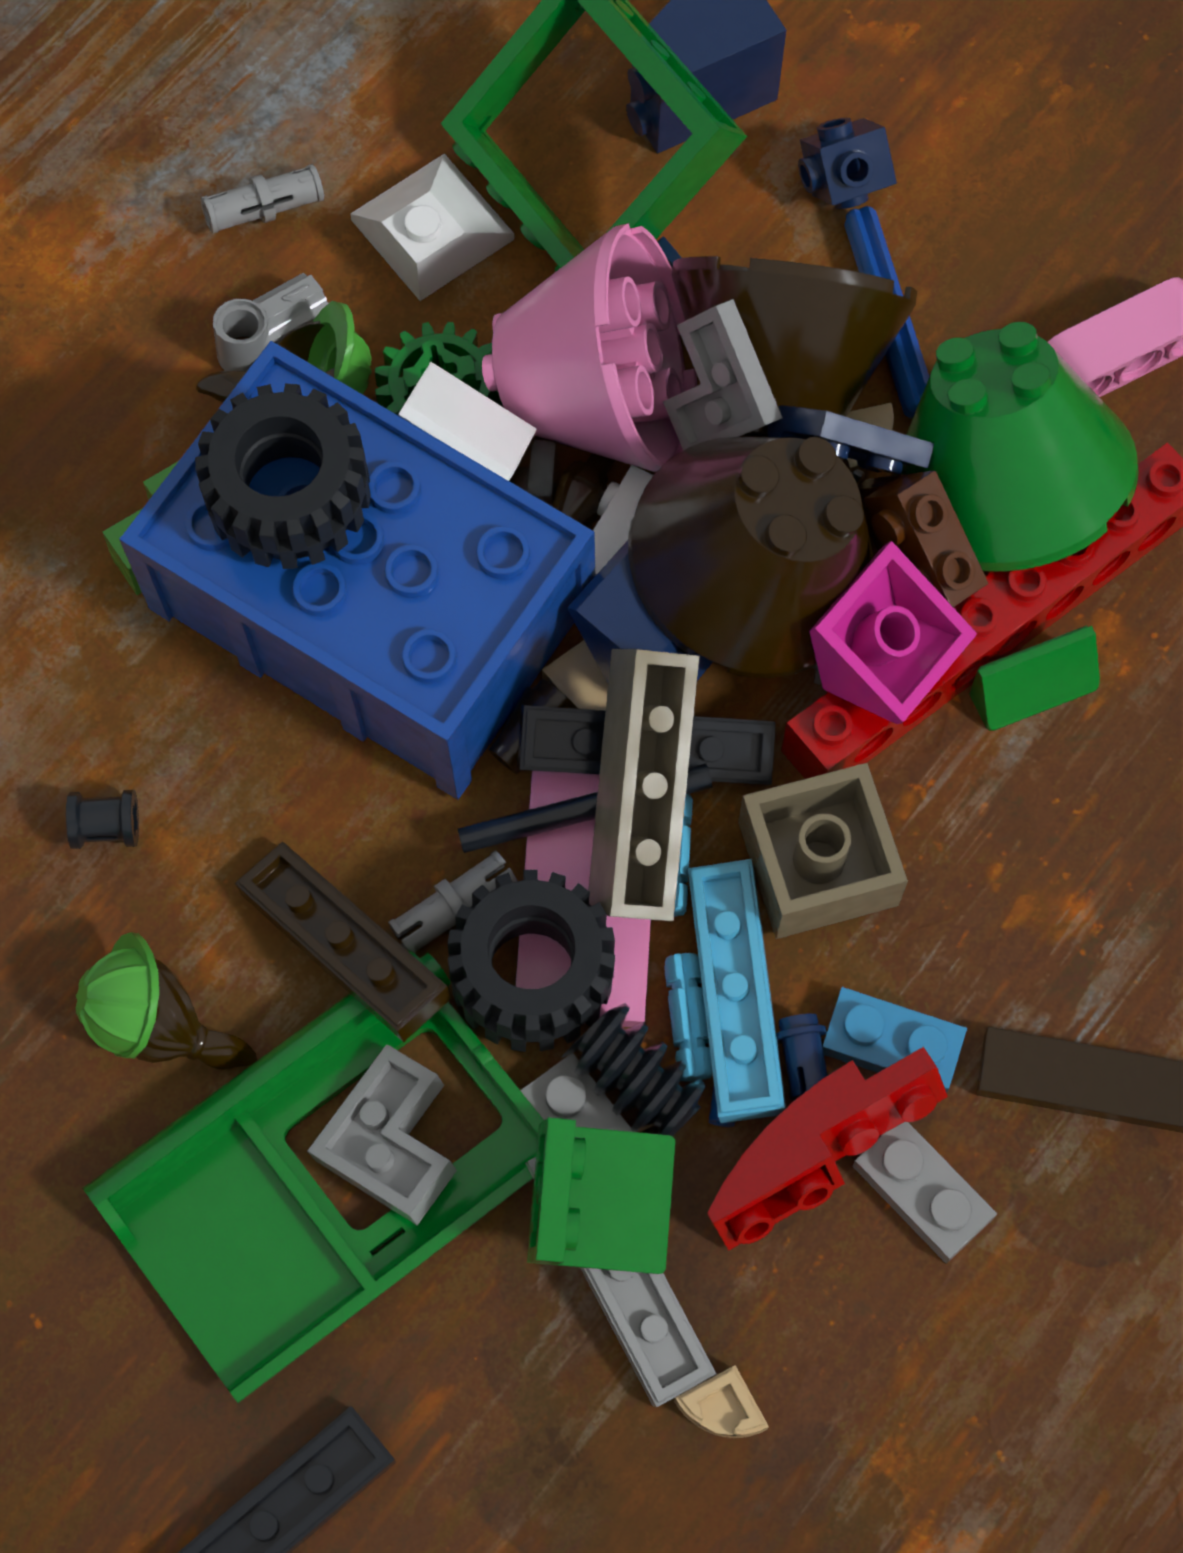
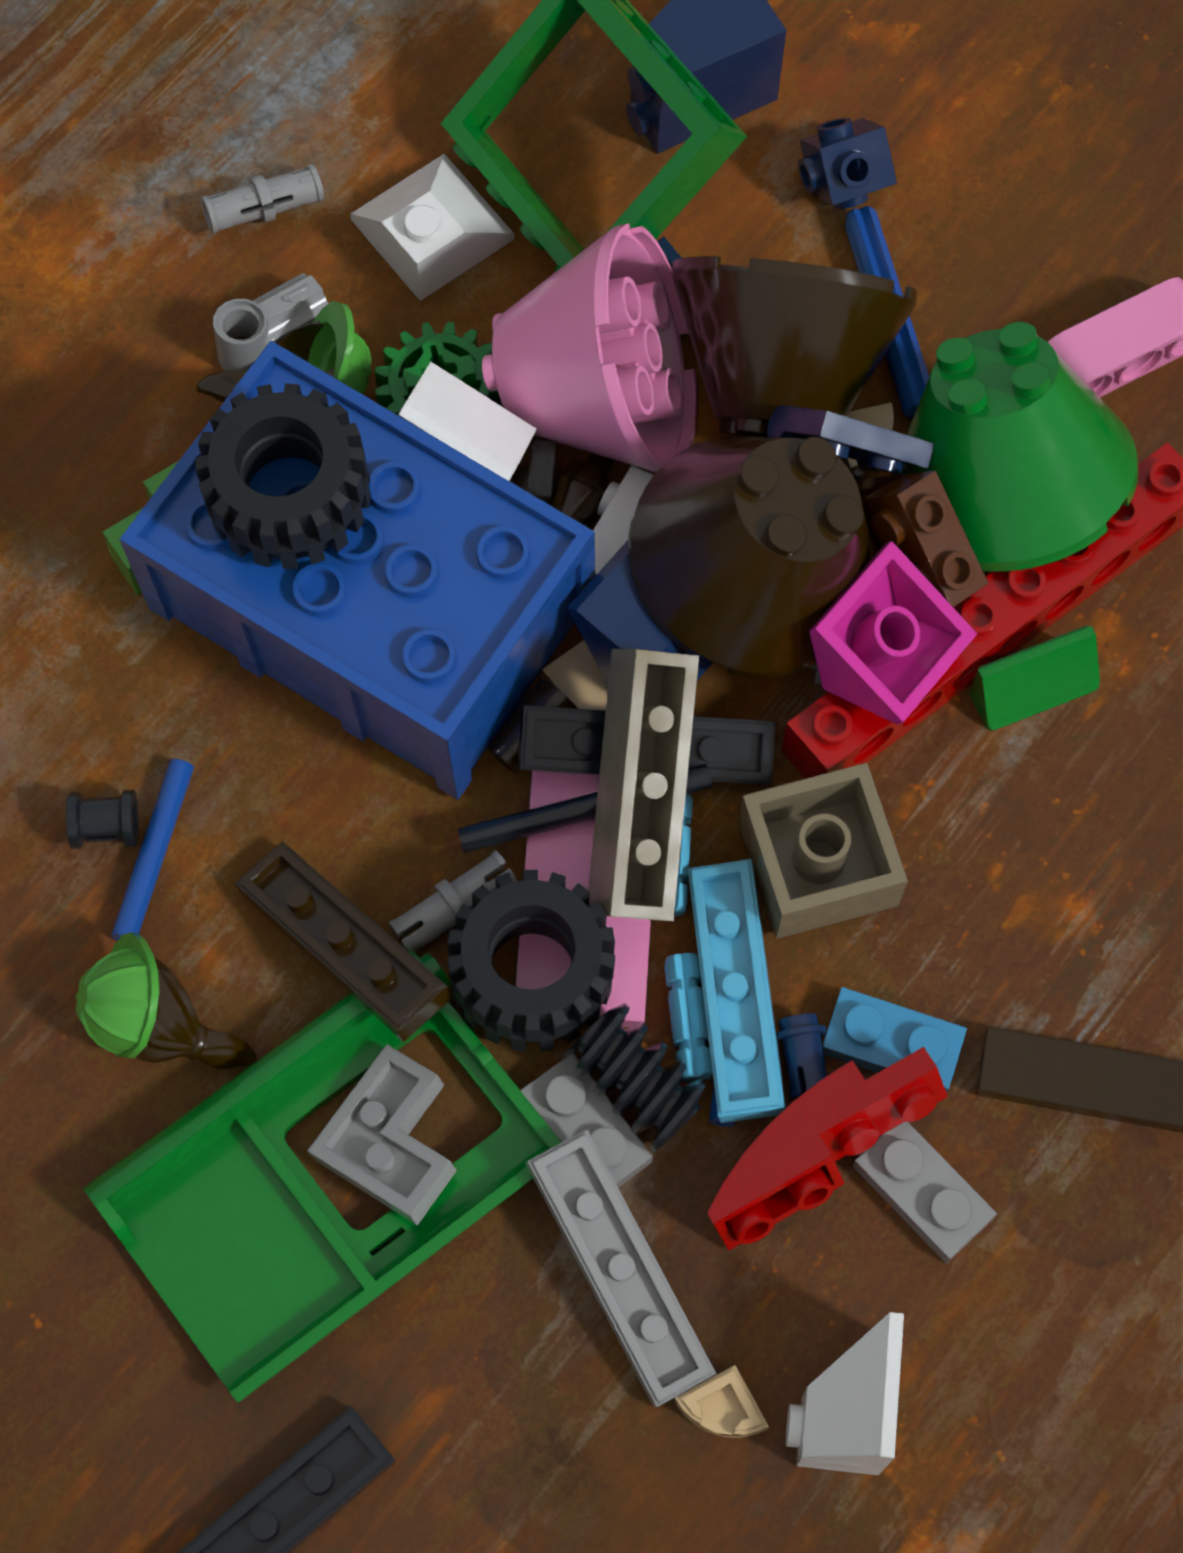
(153, 848): none -> blue piece
(601, 1198): green bracket -> none
(733, 386): light grey plate -> none
(853, 1406): none -> white slope

